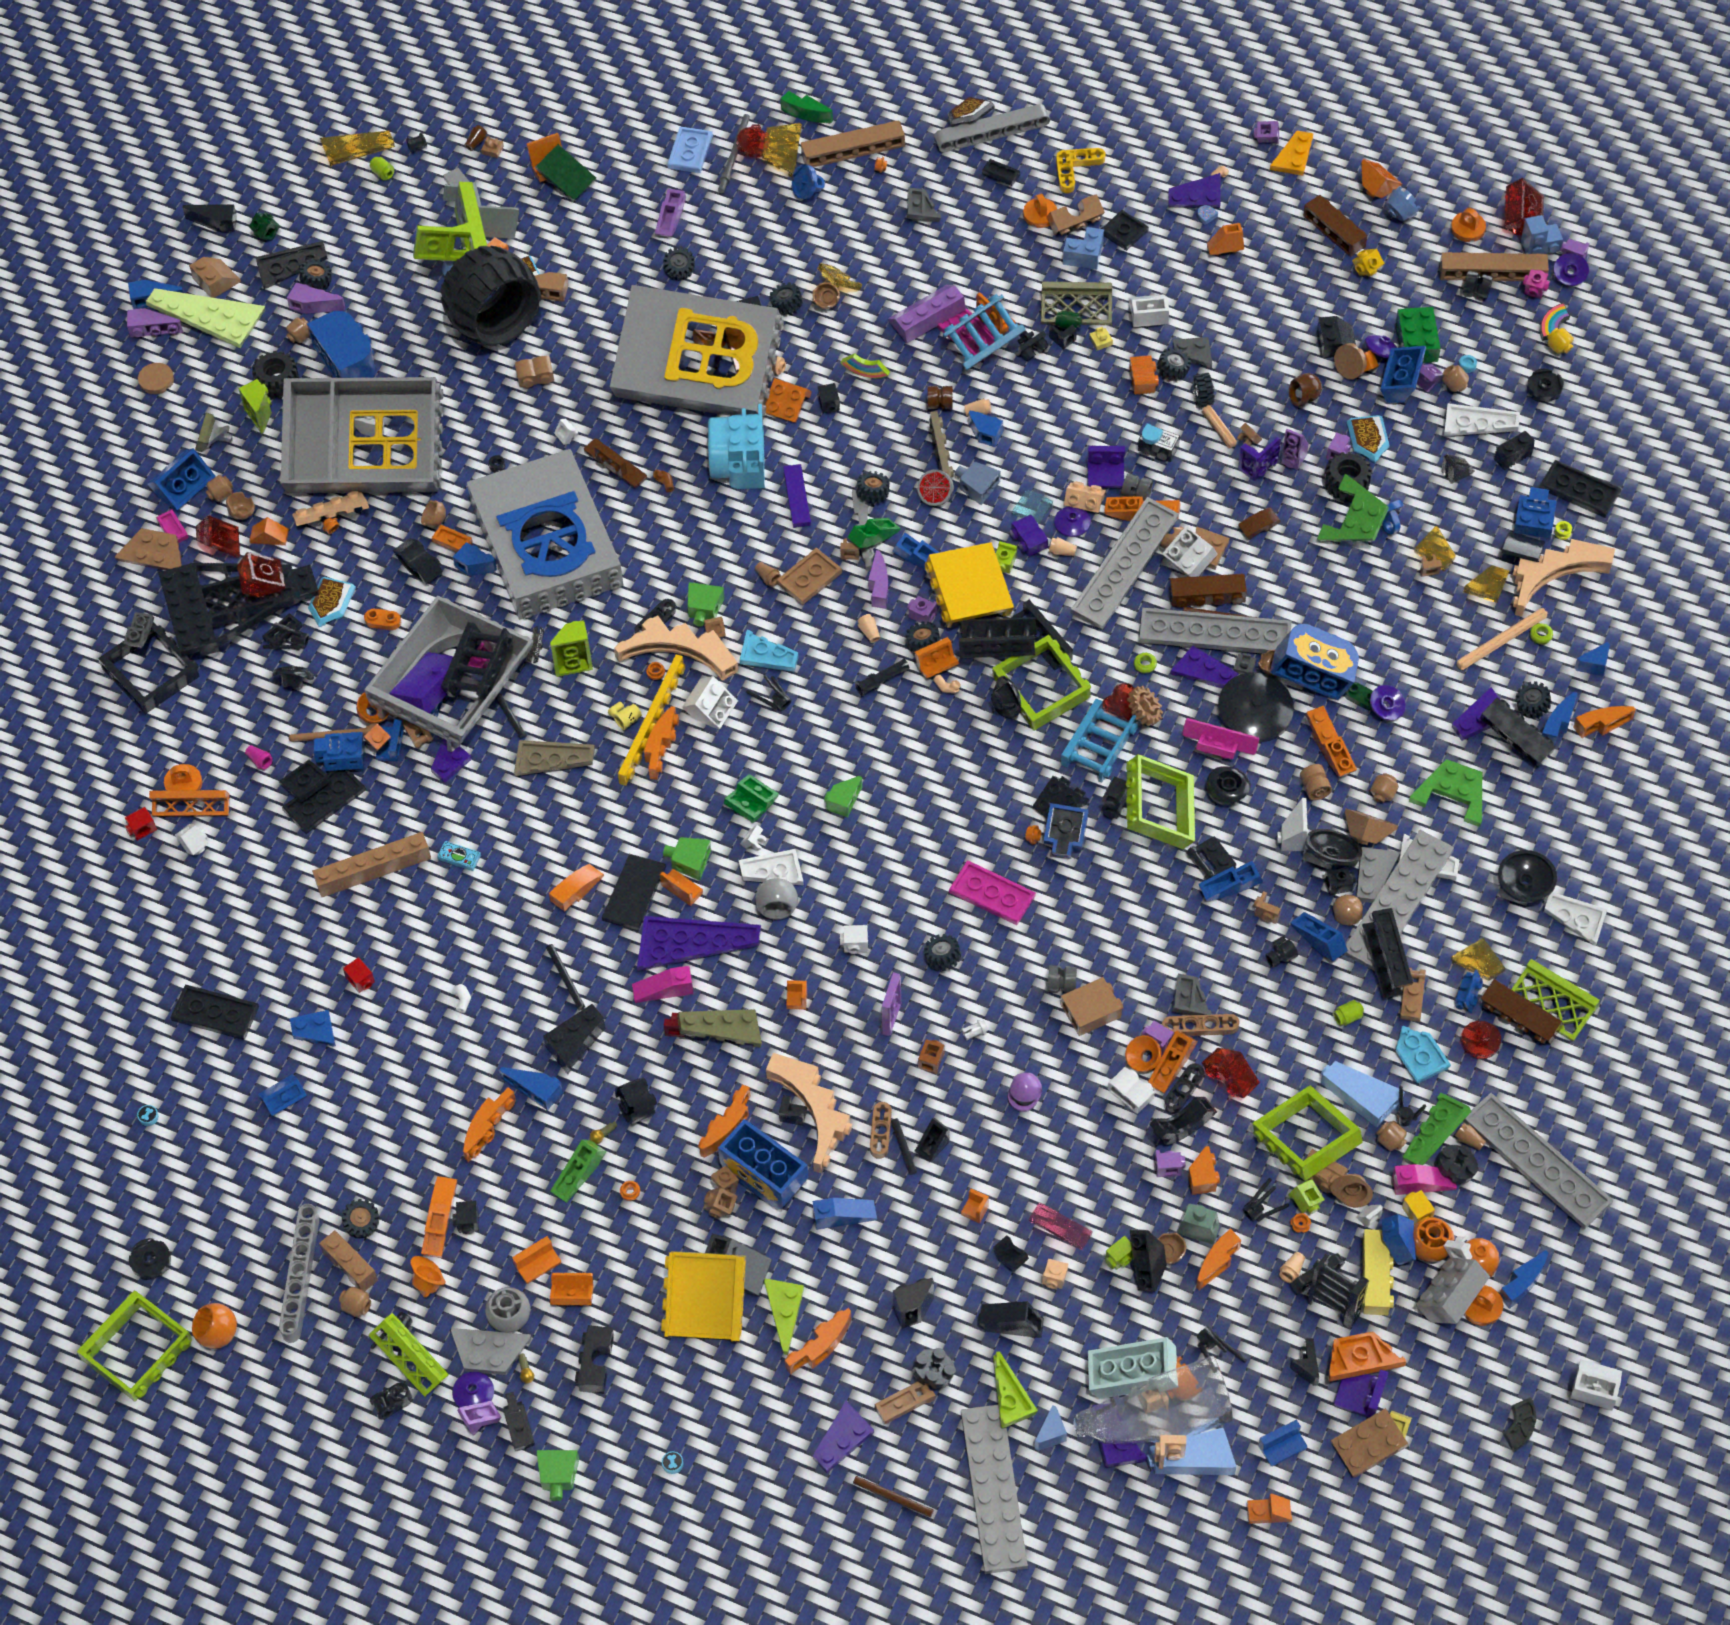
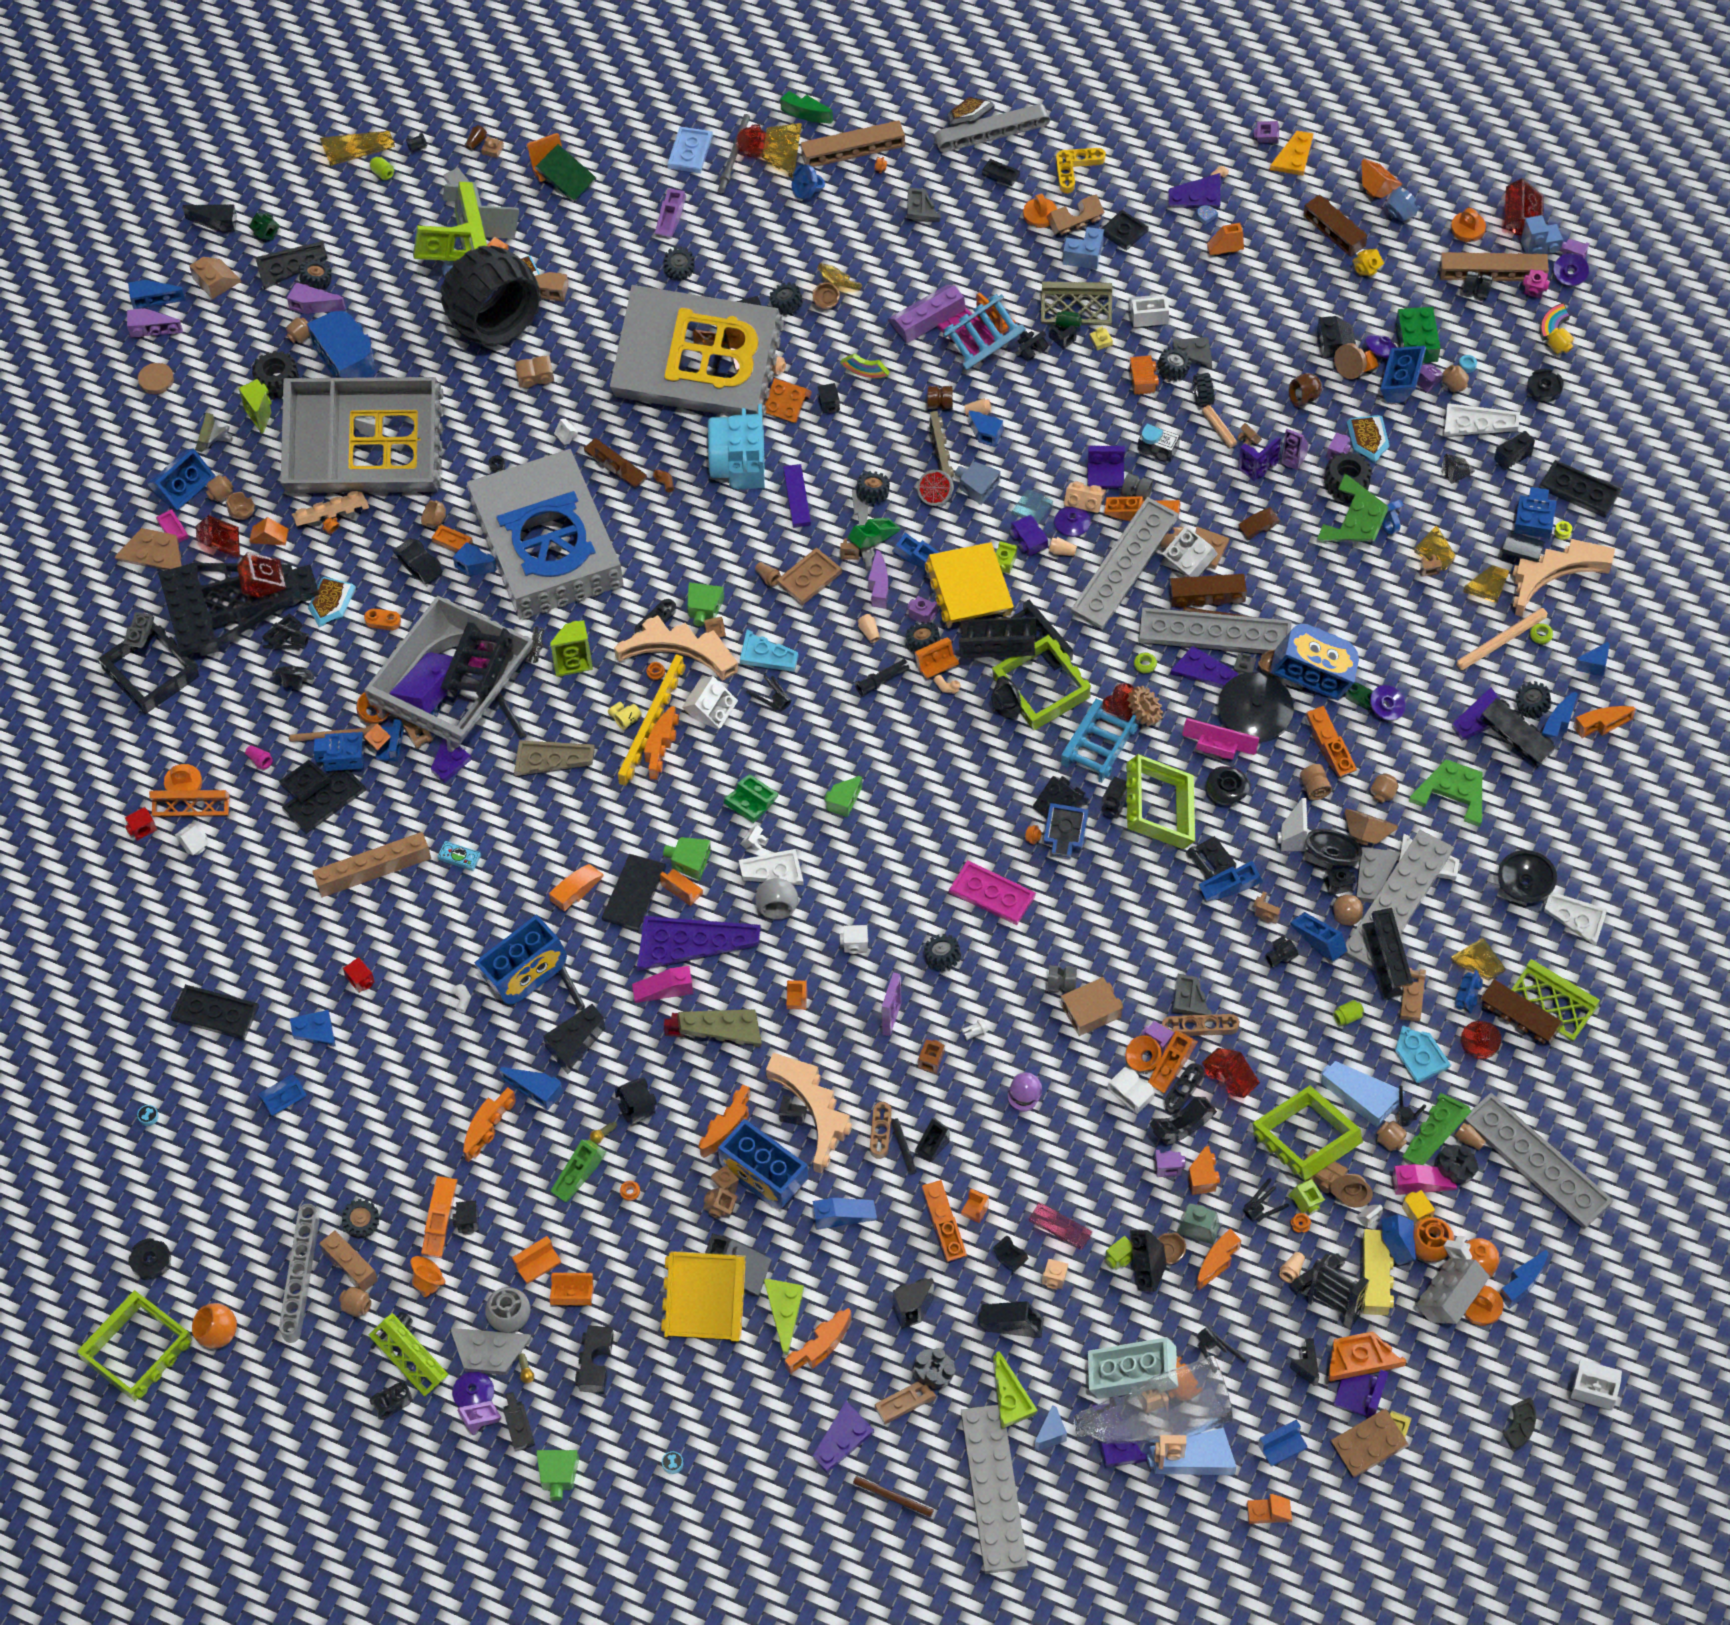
(218, 317): yellowish green wing -> none
(522, 961): none -> blue brick
(943, 1221): none -> orange slope

